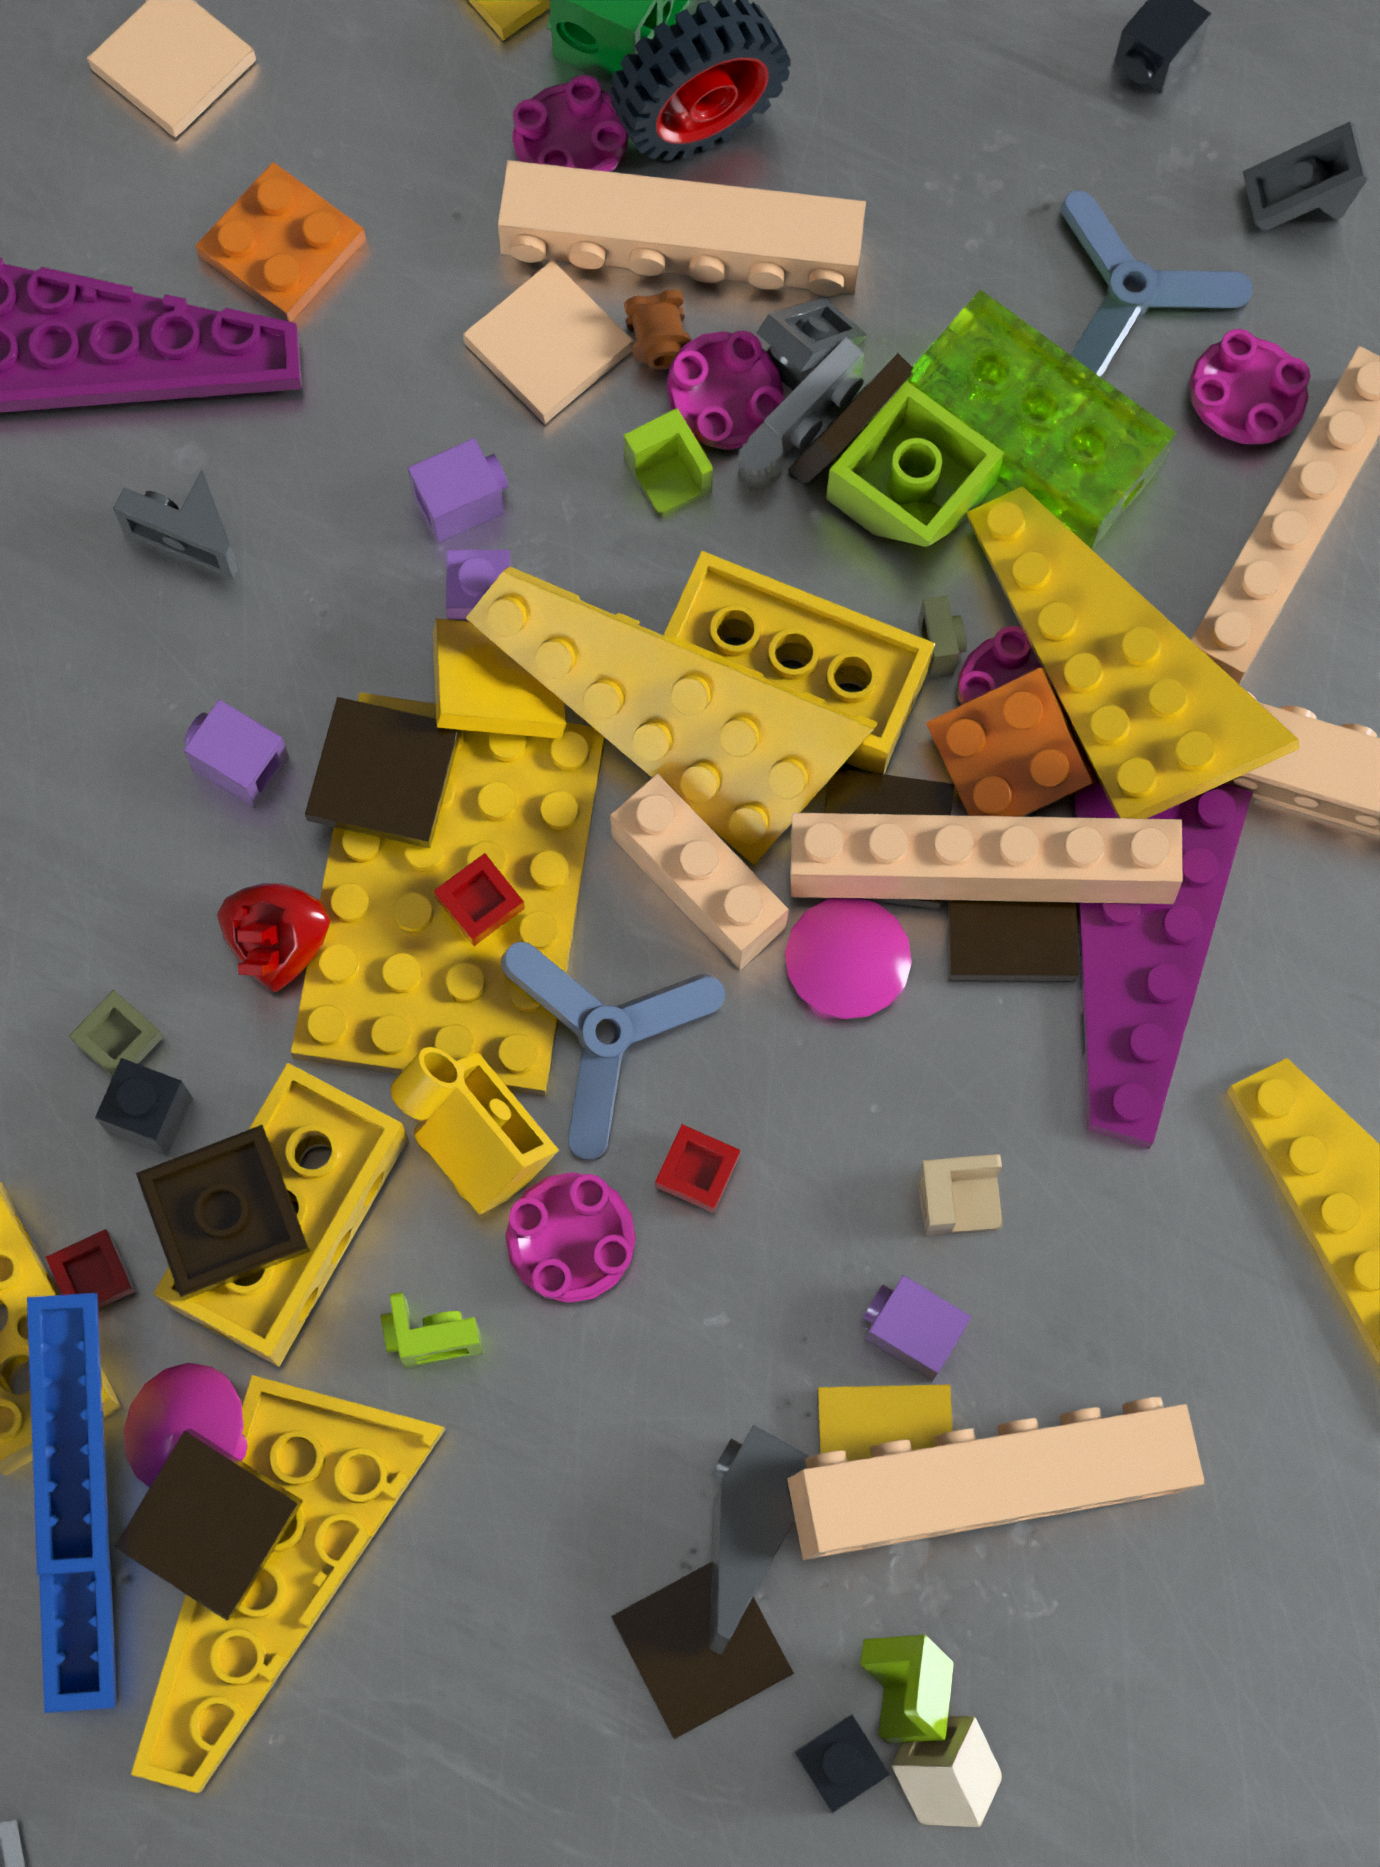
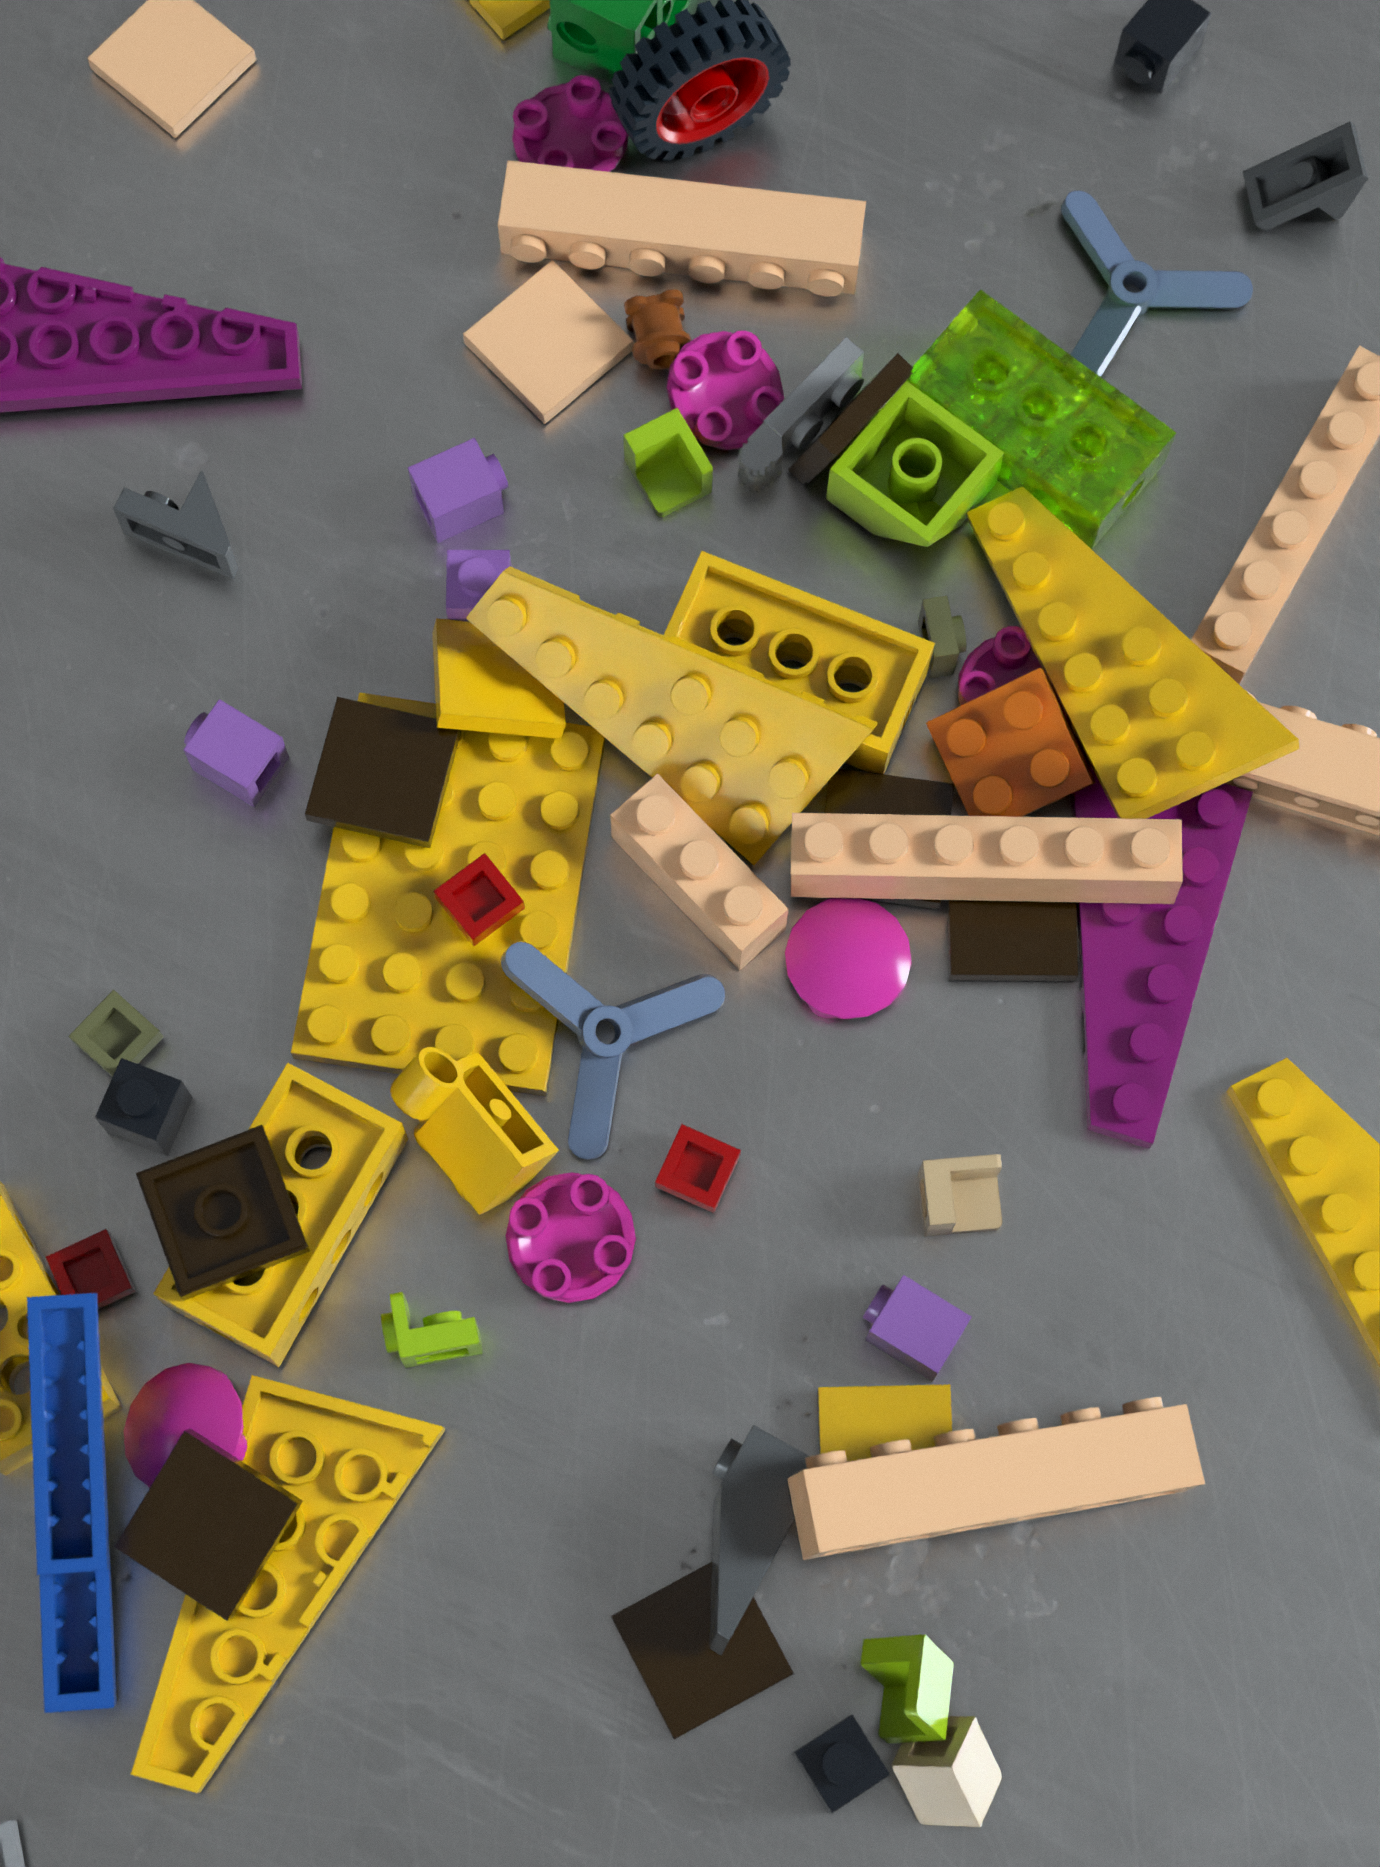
(273, 931): red piece -> none
(281, 242): orange plate -> none
(805, 336): dark grey slope -> none
(1249, 388): dark pink dish -> none

